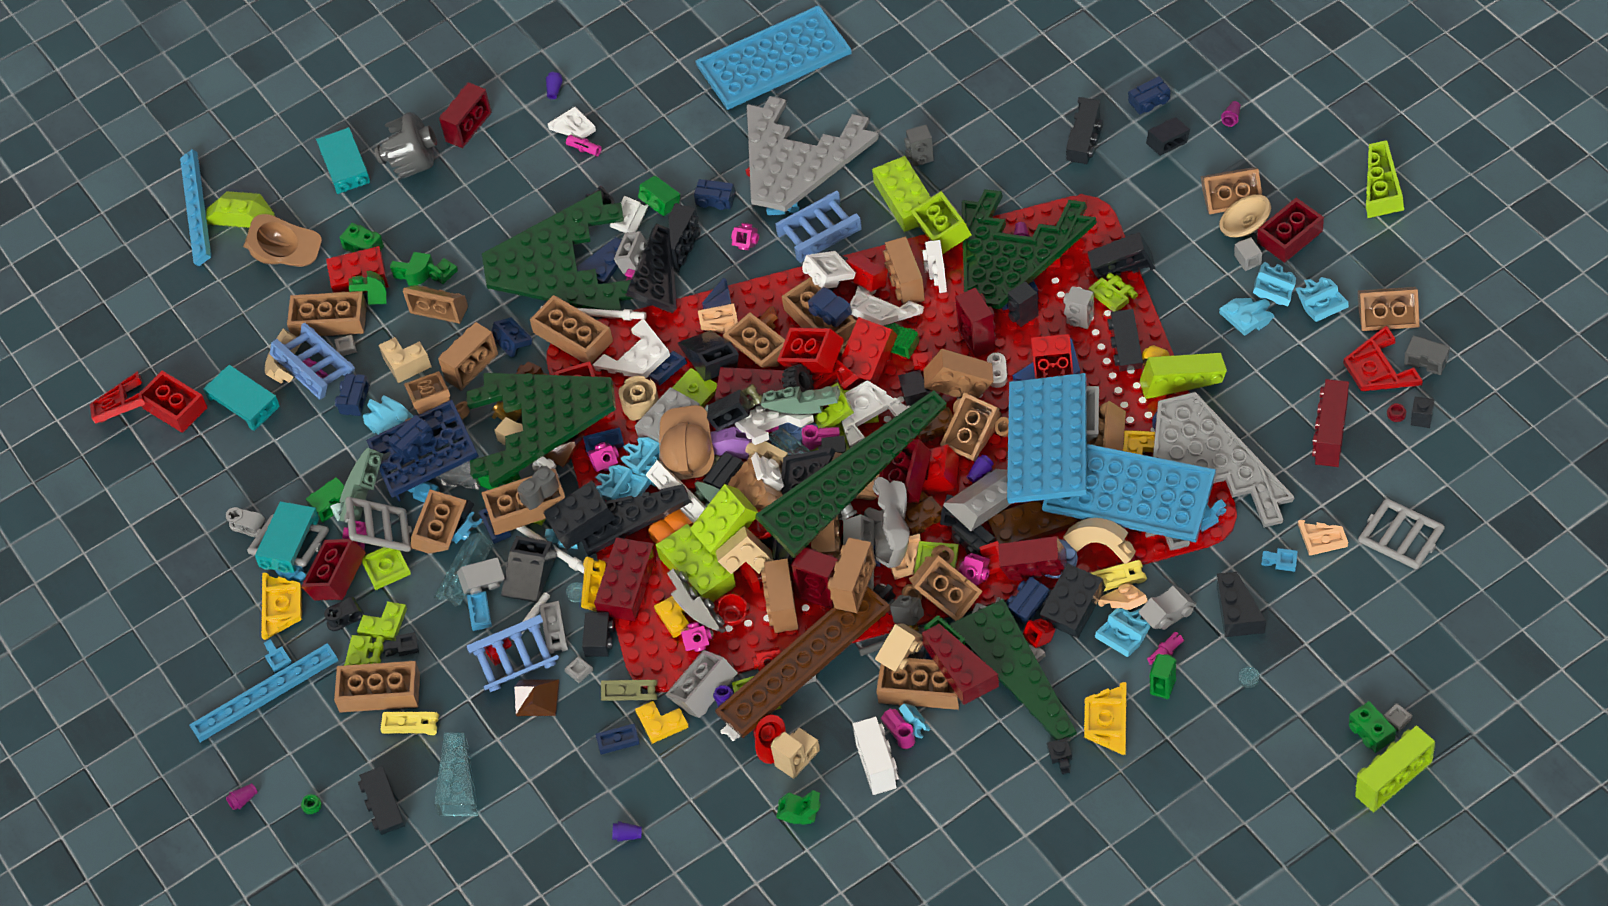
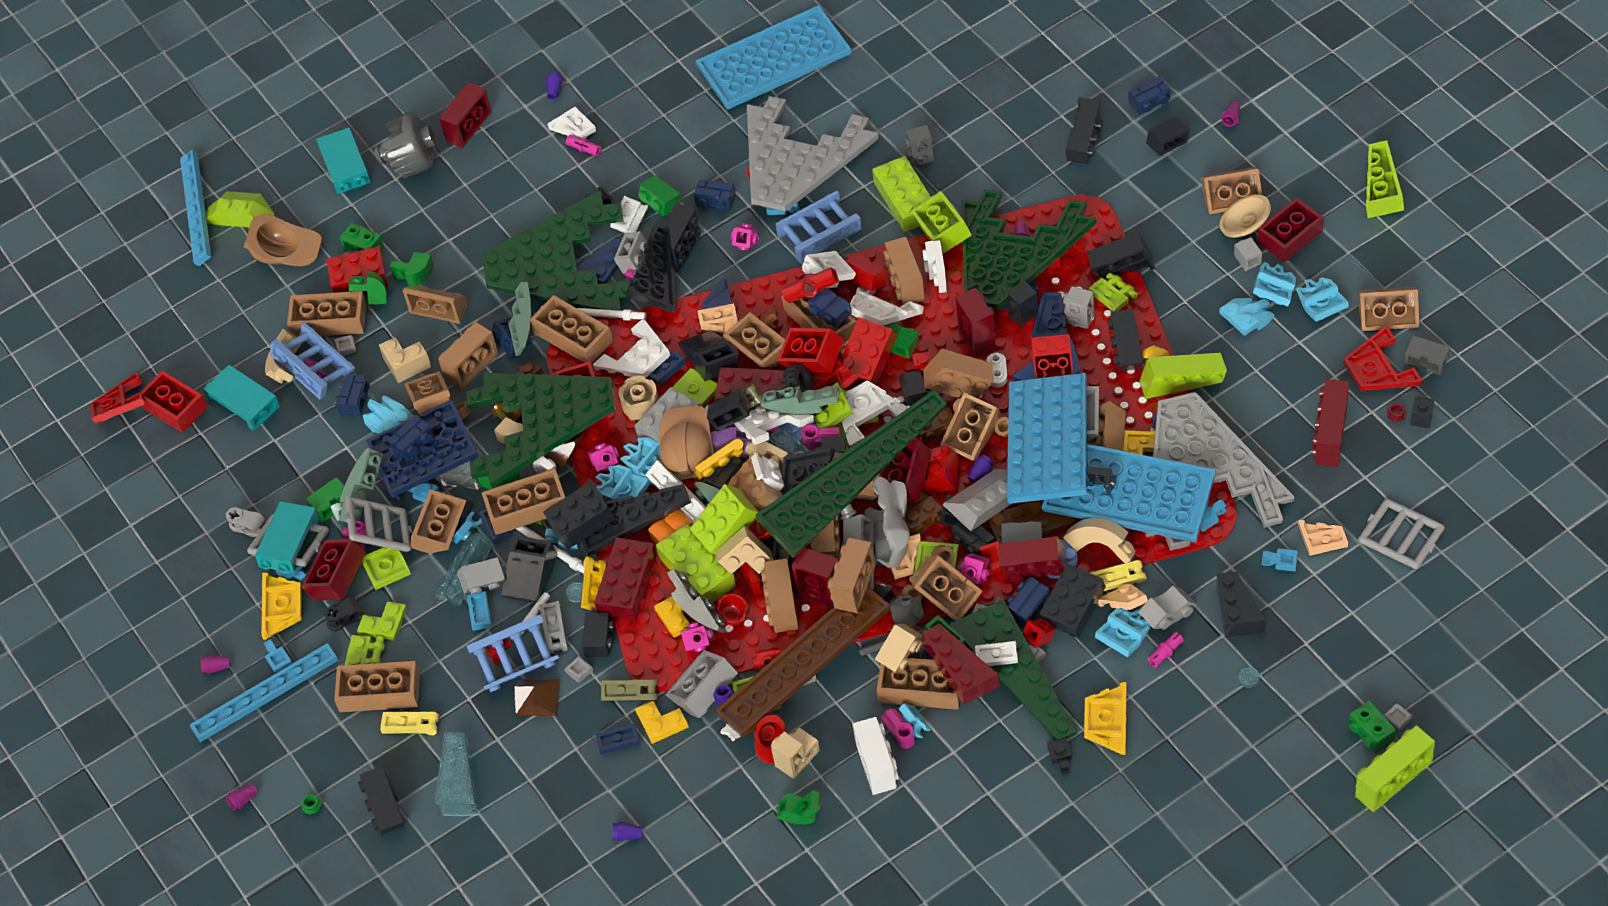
(214, 663): none -> magenta cone
(404, 644): black plate -> none
(442, 271): green bracket -> none
(520, 322): none -> sand green slope
(540, 486): dark grey brick -> none
(611, 436): dark blue plate -> none
(719, 458): none -> yellow plate
(819, 281): none -> red piece
(997, 653): none -> white plate
(1021, 531): none -> dark grey brick
(1050, 316): none -> dark blue wing
(1102, 476): none -> black bracket
(1163, 676): green brick -> none

